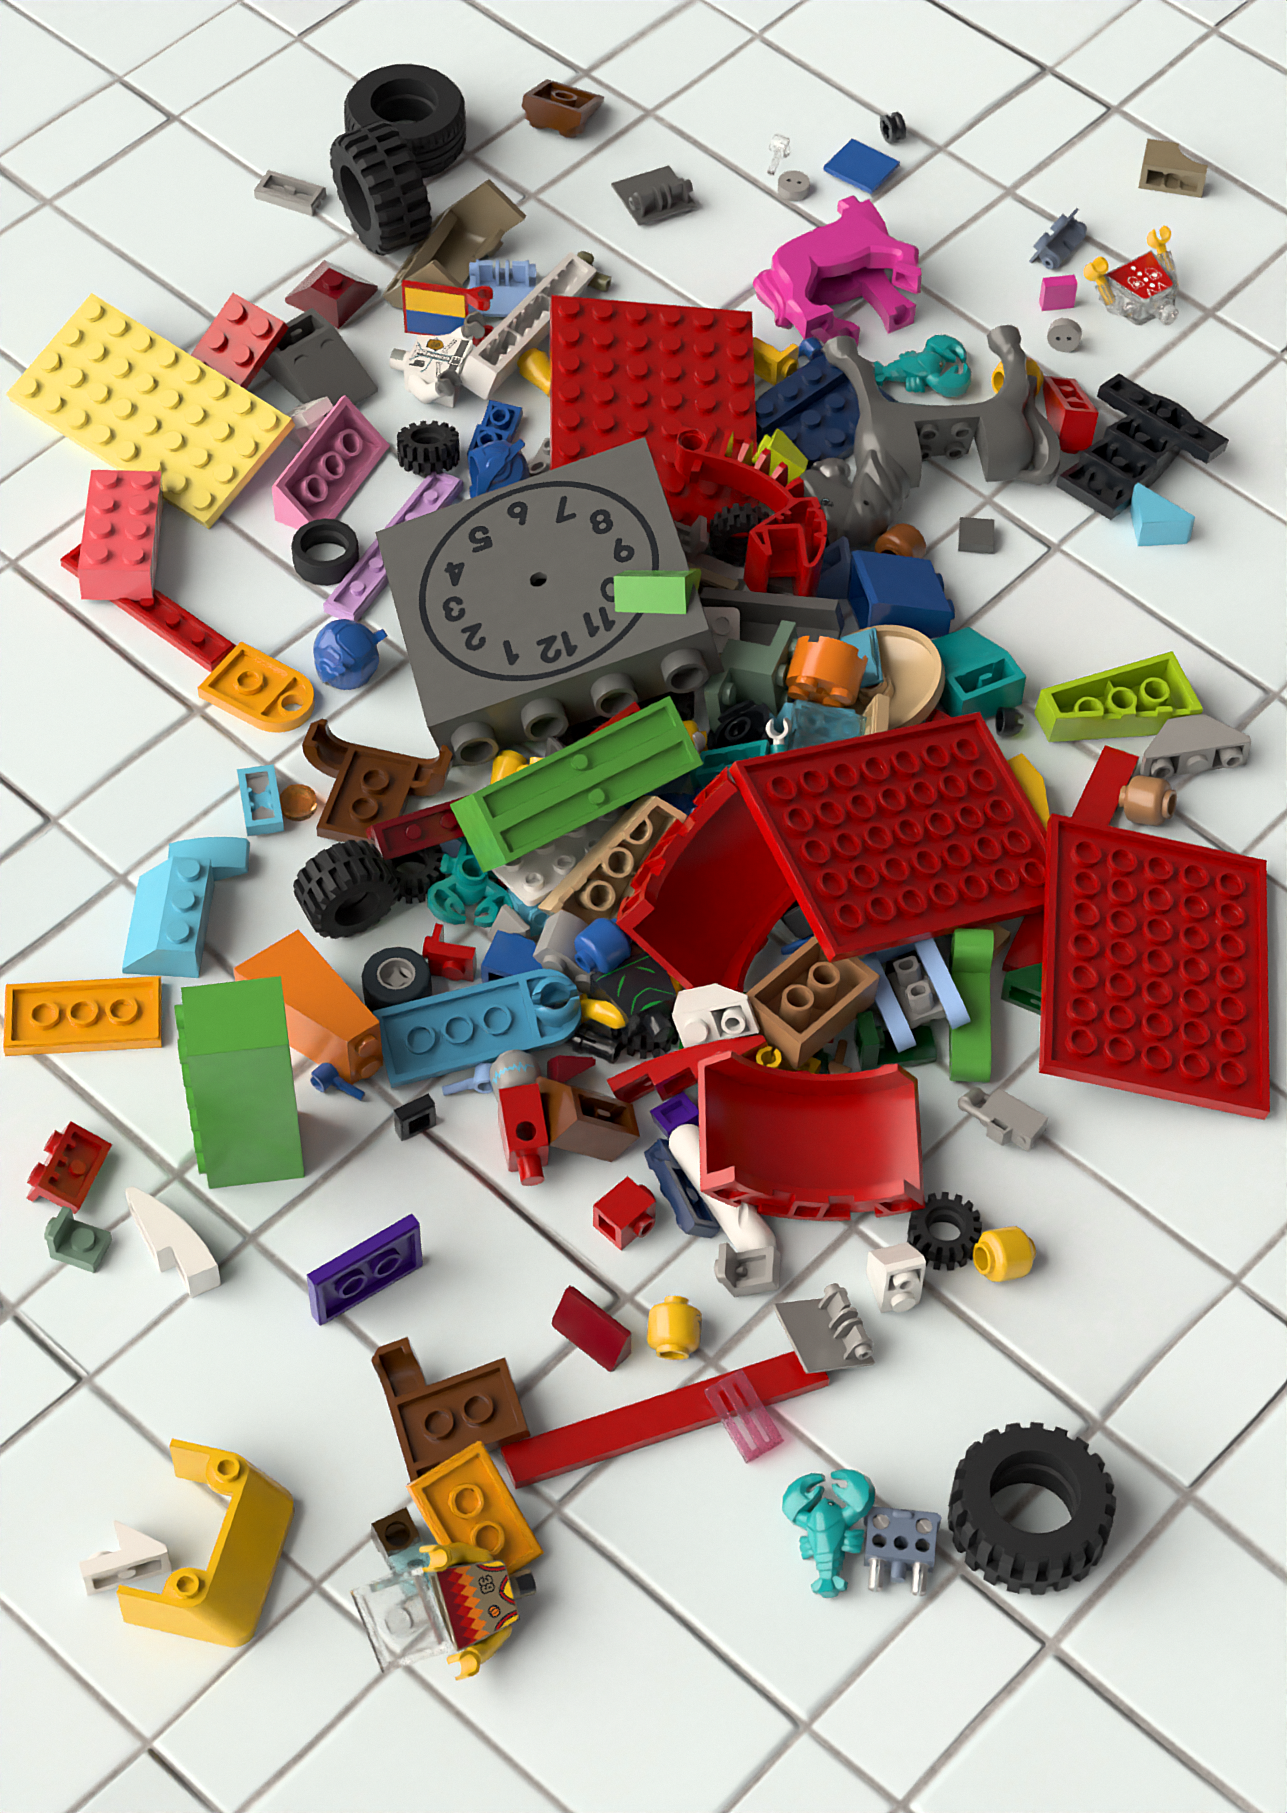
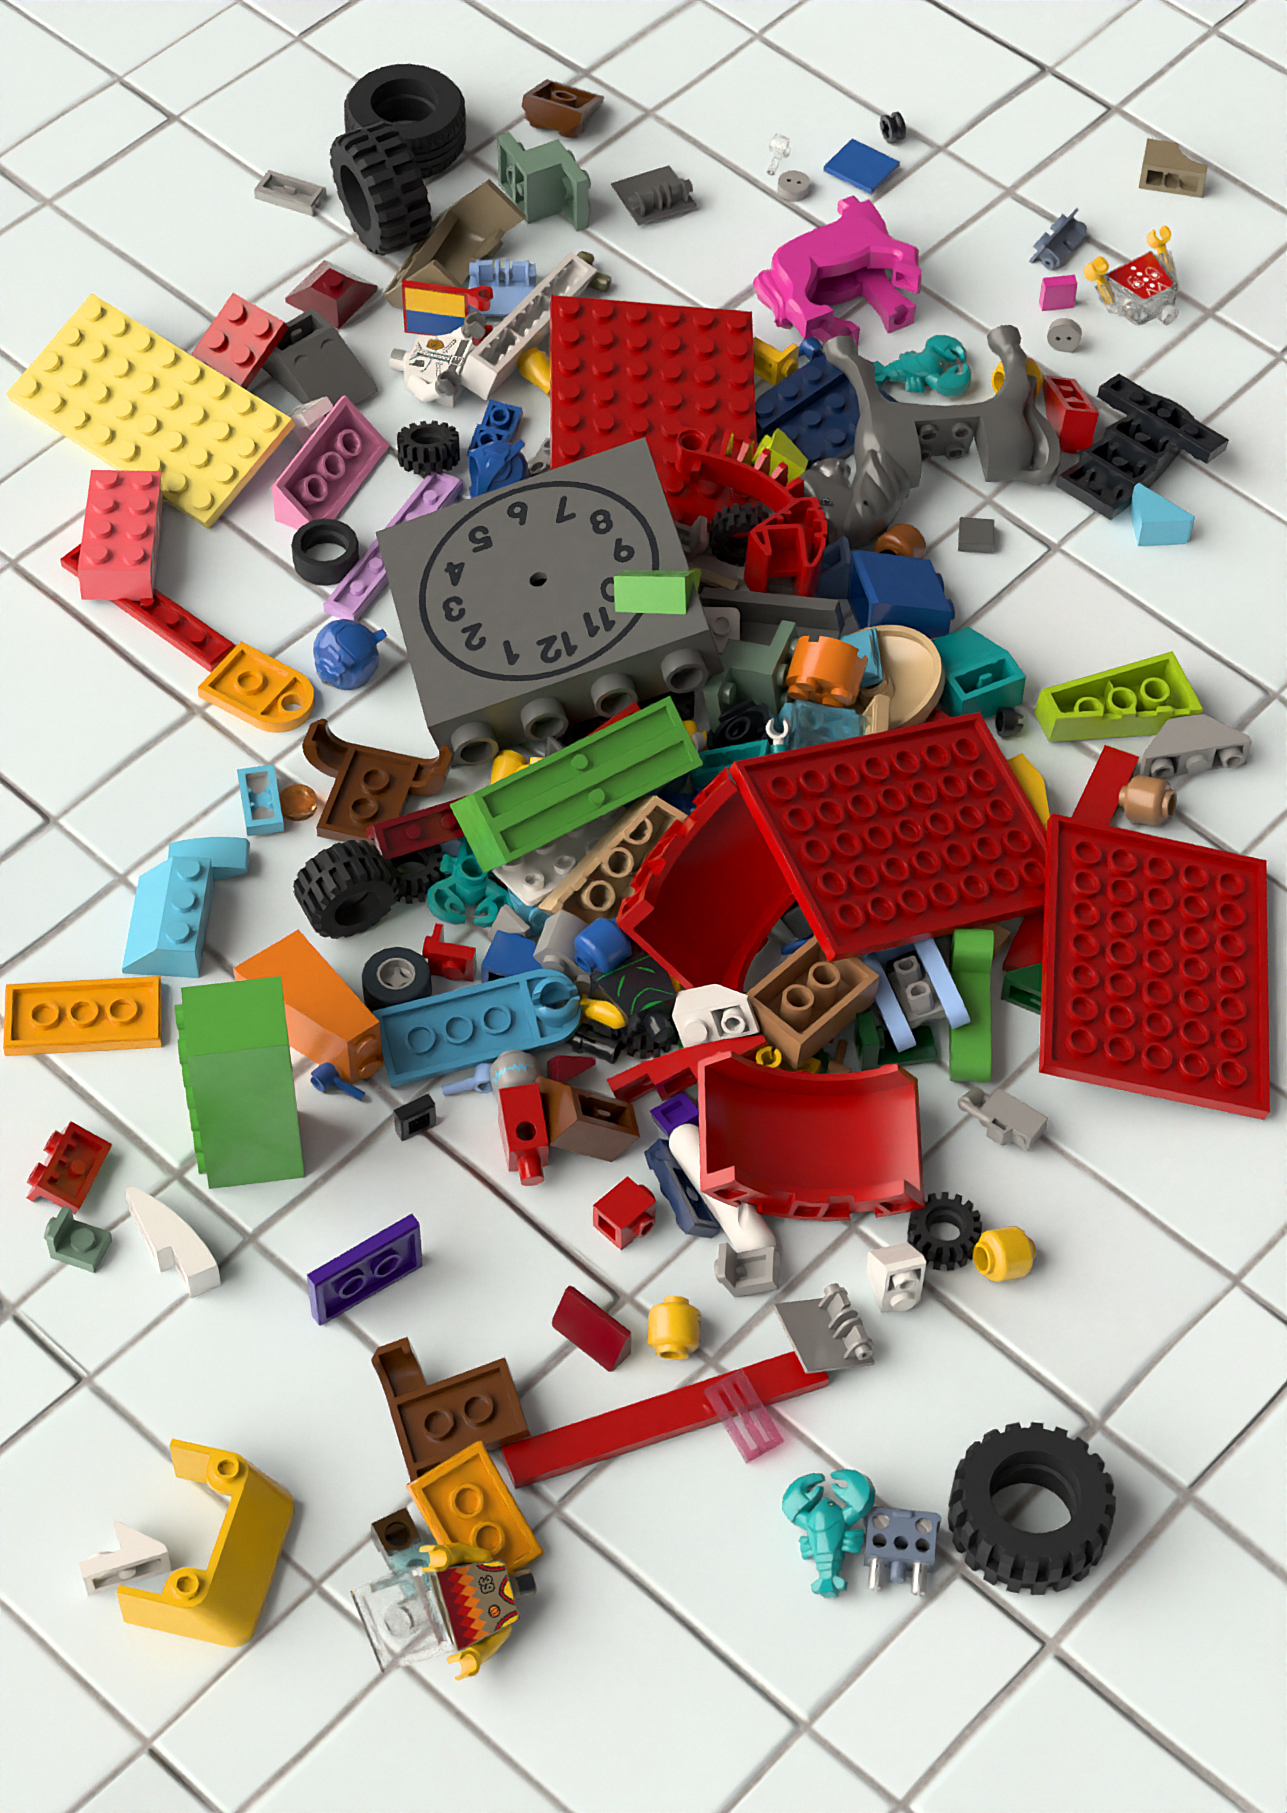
(543, 181): none -> sand green bracket

